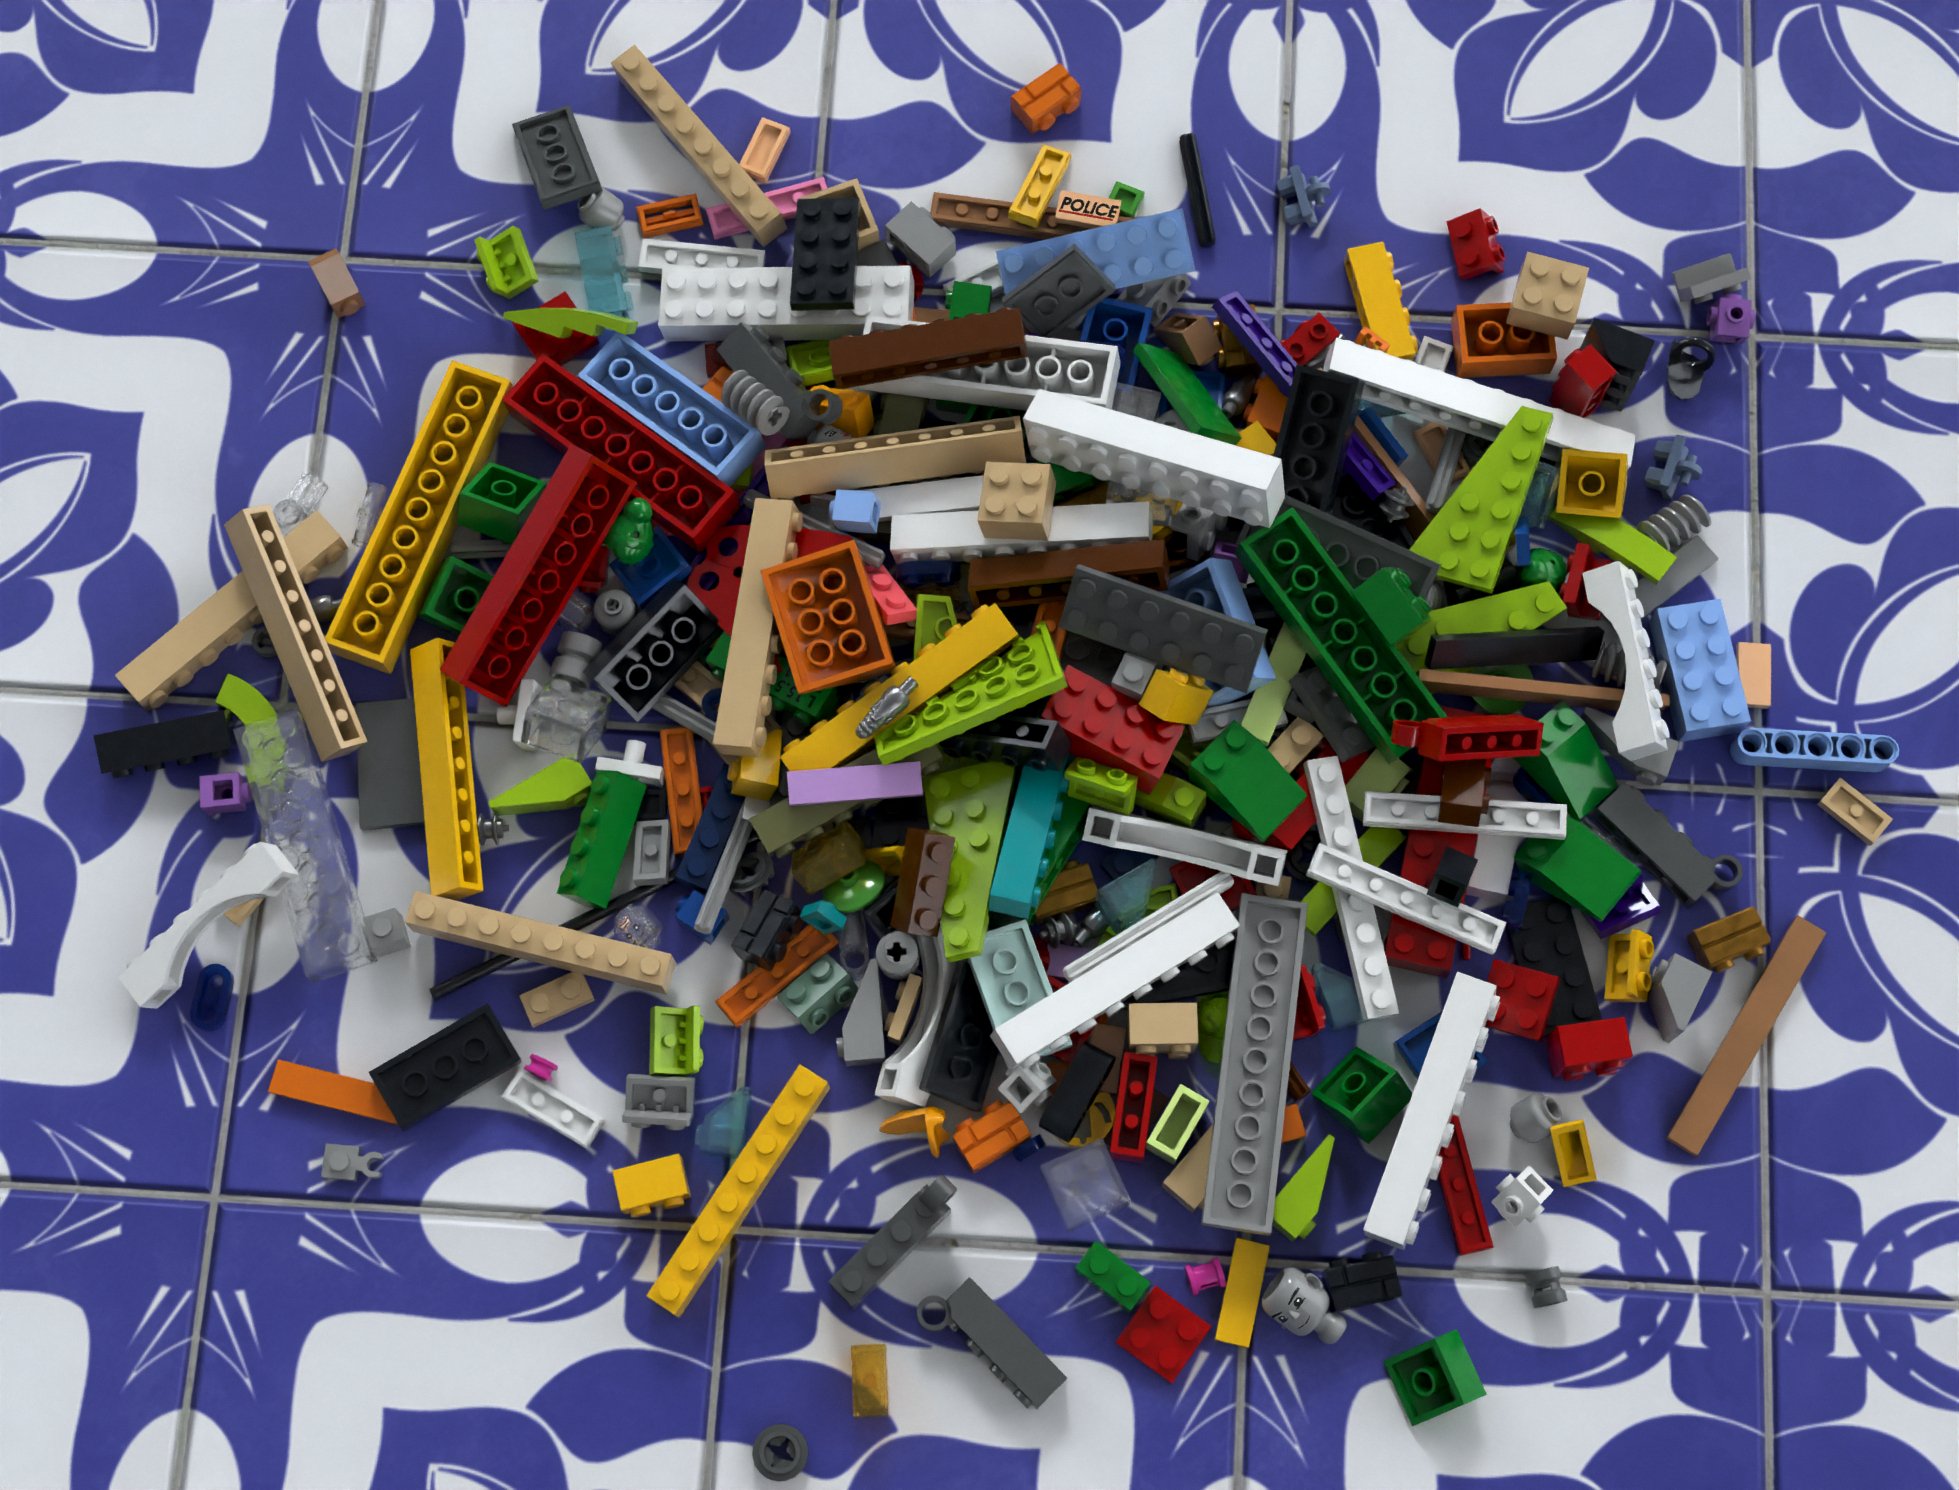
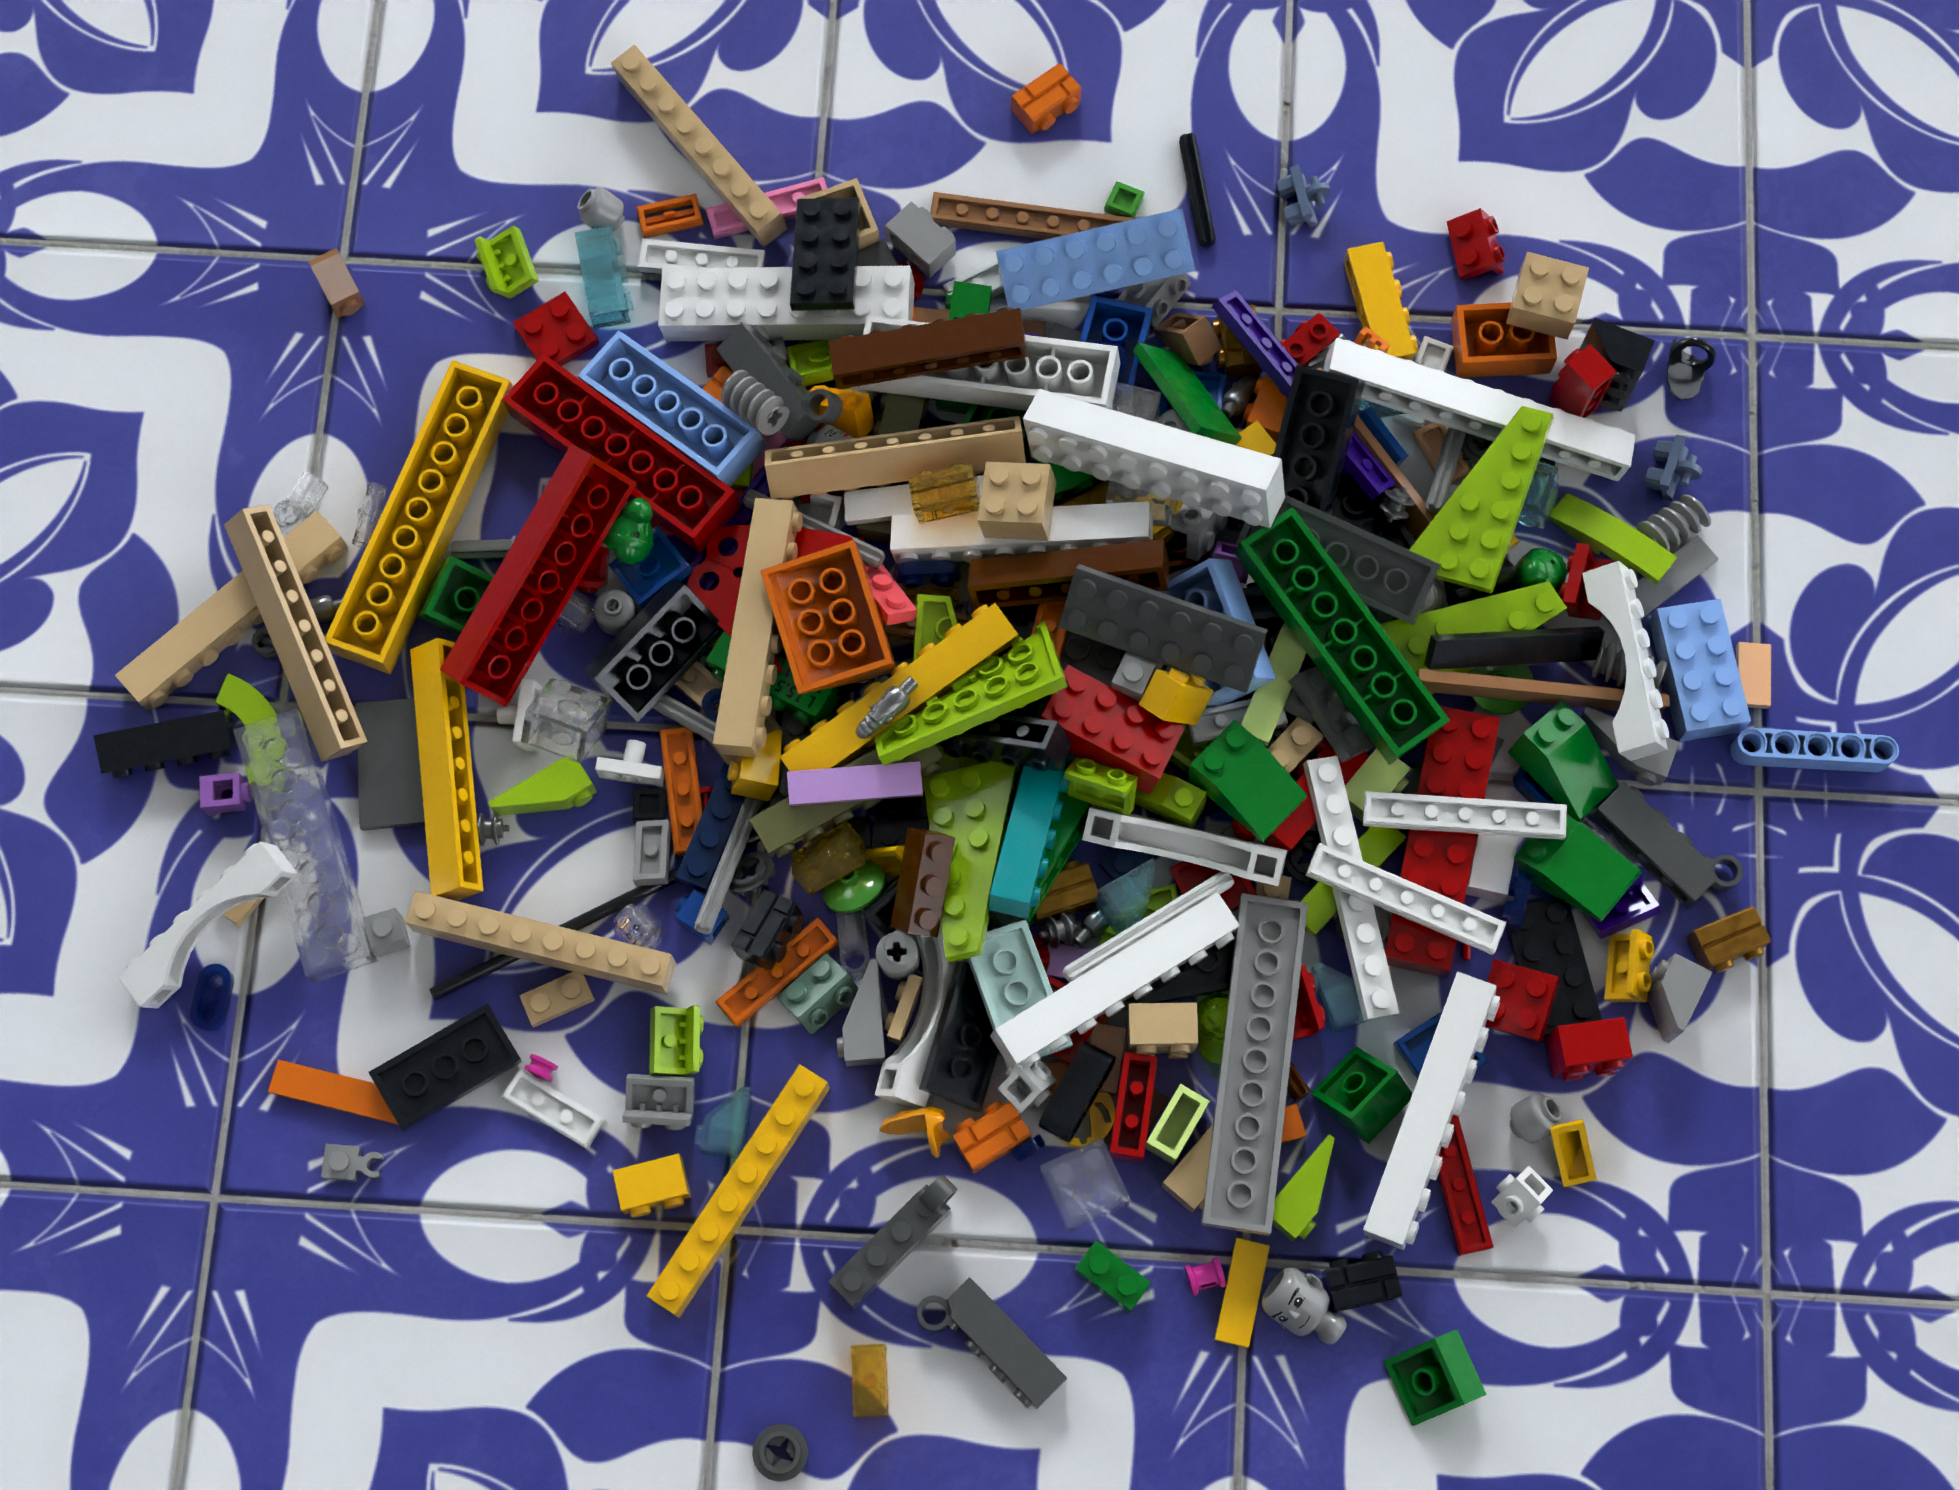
(499, 502): green brick -> none
(557, 157): dark grey tile -> none
(561, 321): lime slope -> none
(576, 654): light grey wheel -> none
(601, 839): green brick -> none
(753, 807): white sticker -> none
(764, 149): light nougat tile -> none
(823, 917): teal plate -> none
(855, 511): light blue brick -> none
(945, 493): none -> clear yellow brick
(1039, 186): yellow tile -> none
(1059, 292): dark grey tile -> none
(1086, 210): light nougat tile -> none
(1163, 1334): red plate -> none
(1393, 604): green brick -> none
(1452, 876): black brick -> none
(1463, 790): reddish brown brick -> none
(1471, 737): red hinge -> none
(1523, 541): blue tile -> none
(1544, 1279): dark grey wheel -> none
(1592, 483): yellow slope -> none
(1709, 276): light grey bracket -> none
(1730, 319): medium lavender brick -> none
(1745, 1036): medium nougat tile -> none
(1855, 811): tan plate -> none

